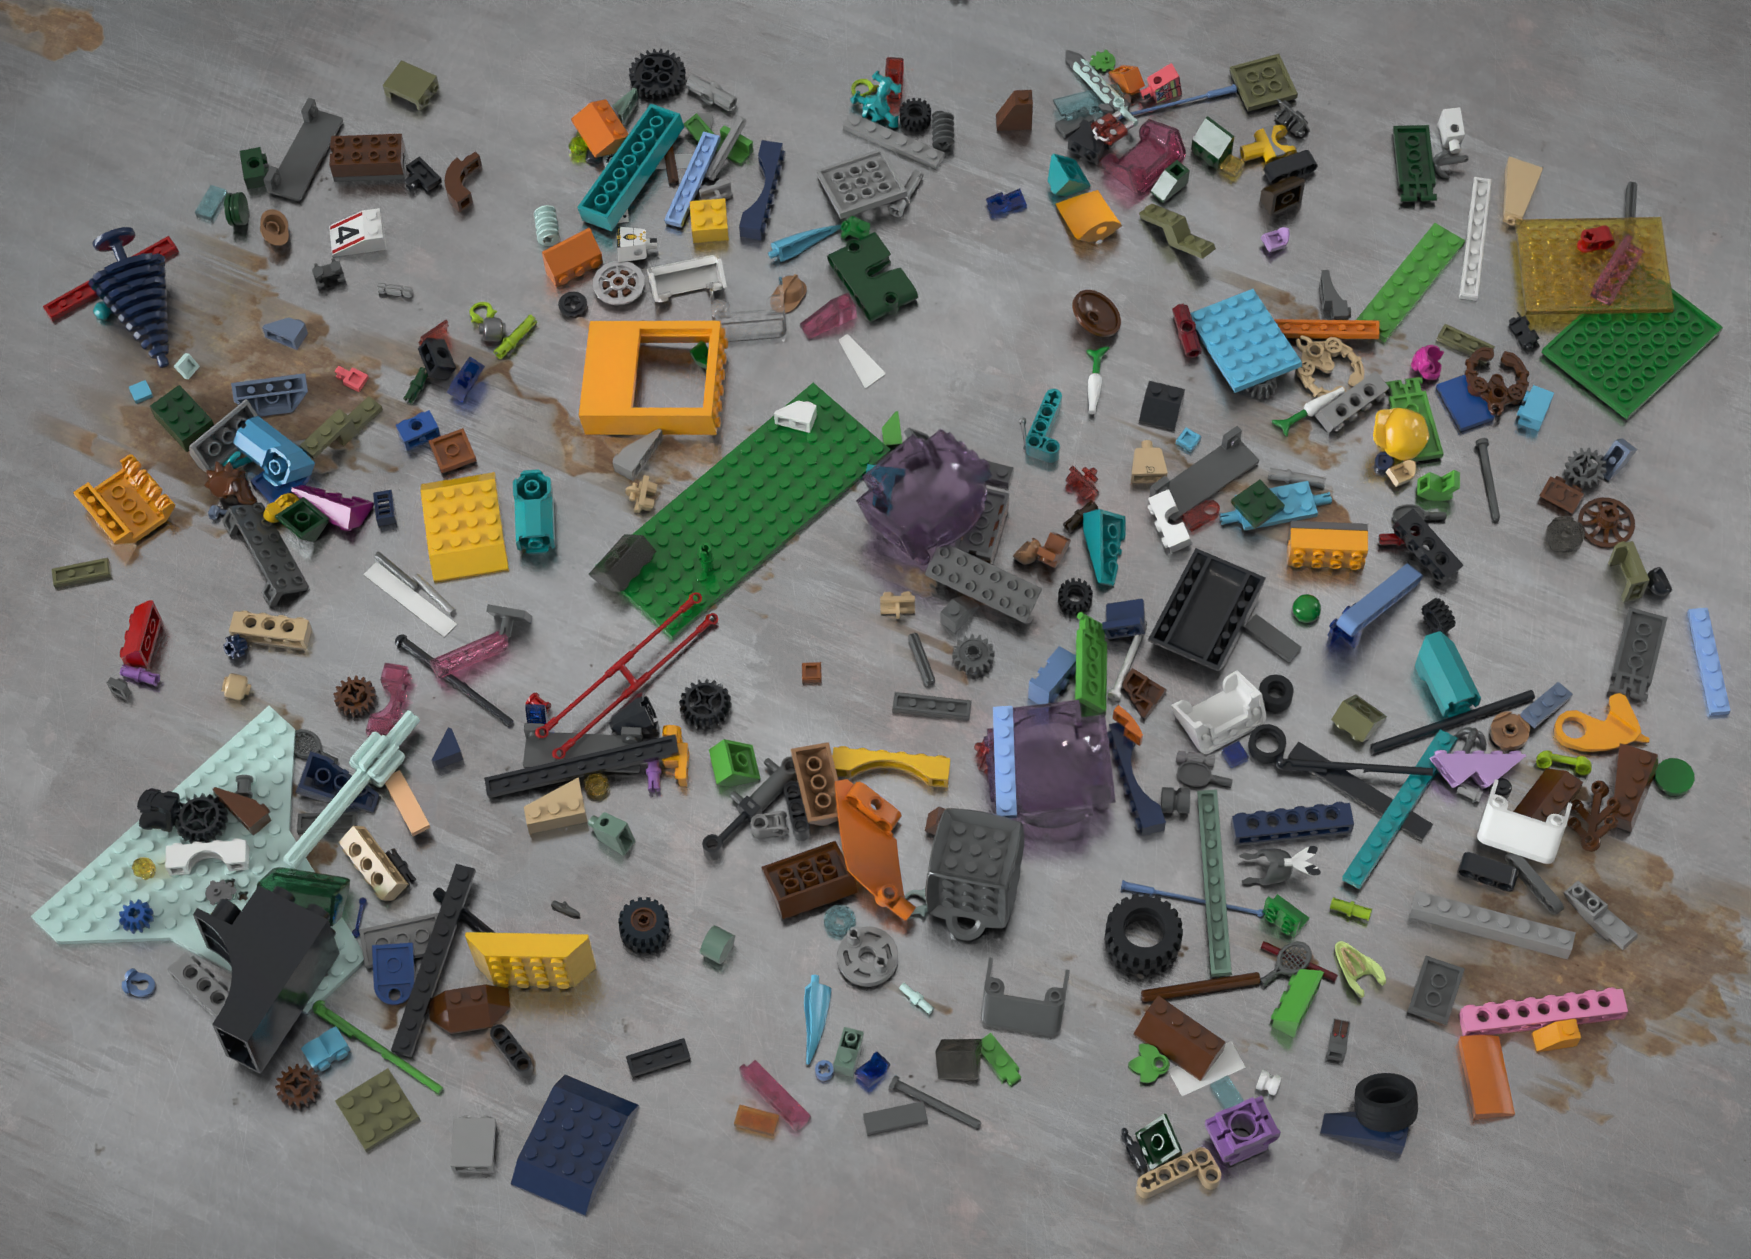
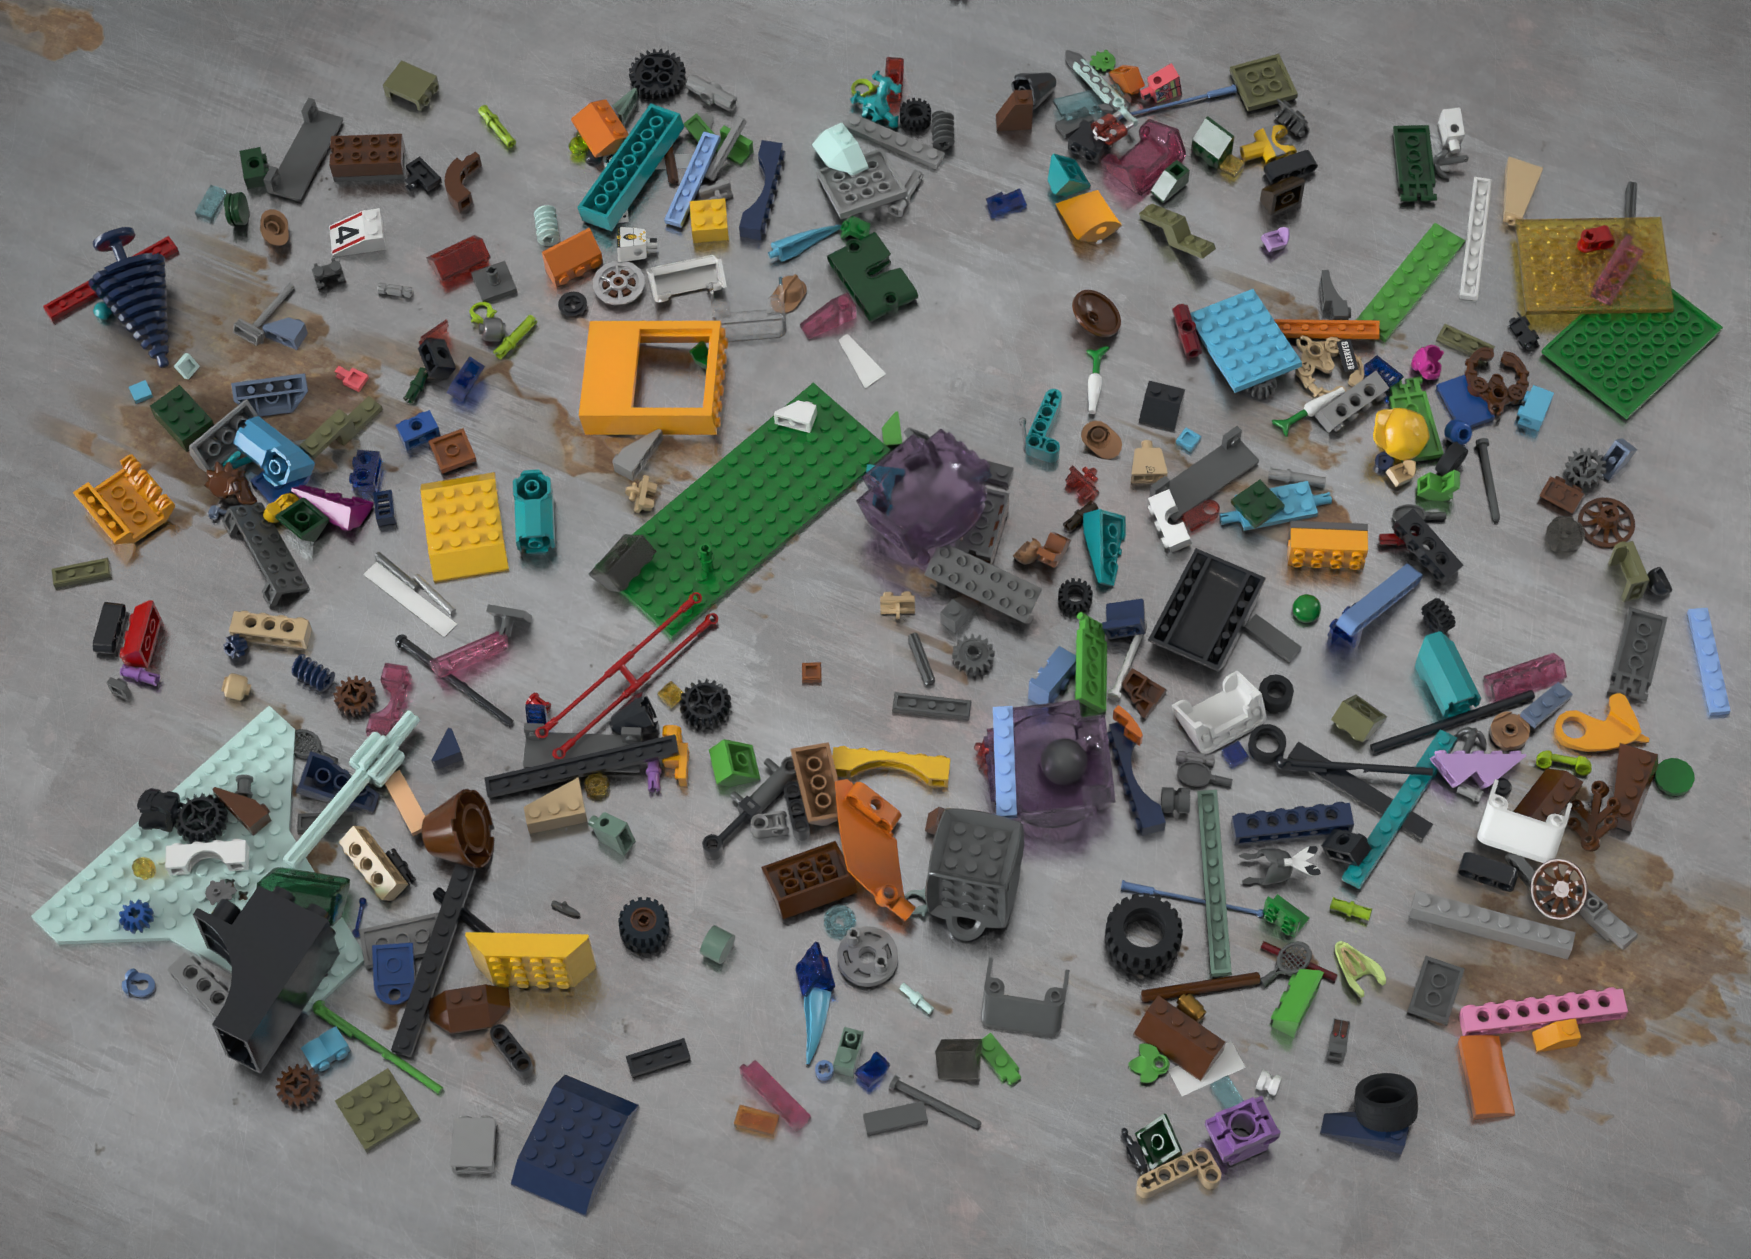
(109, 628): none -> black beam
(252, 332): none -> light grey piece
(312, 673): none -> dark blue piece
(369, 471): none -> clear blue brick
(459, 258): none -> clear red slope
(460, 830): none -> reddish brown cone
(493, 121): none -> lime pin
(494, 282): none -> dark grey tile
(670, 694): none -> clear yellow tile
(814, 971): none -> clear blue bracket
(840, 150): none -> light aqua wedge
(1040, 83): none -> black cone
(1064, 761): none -> dark grey piece
(1101, 439): none -> medium nougat piece
(1191, 1007): none -> pearl gold brick
(1346, 847): none -> black brick
(1347, 355): none -> black sticker
(1379, 363): none -> clear blue slope
(1451, 459): none -> black tyre
(1458, 432): none -> blue head
(1526, 676): none -> clear pink fence
(1561, 889): none -> reddish brown wheel

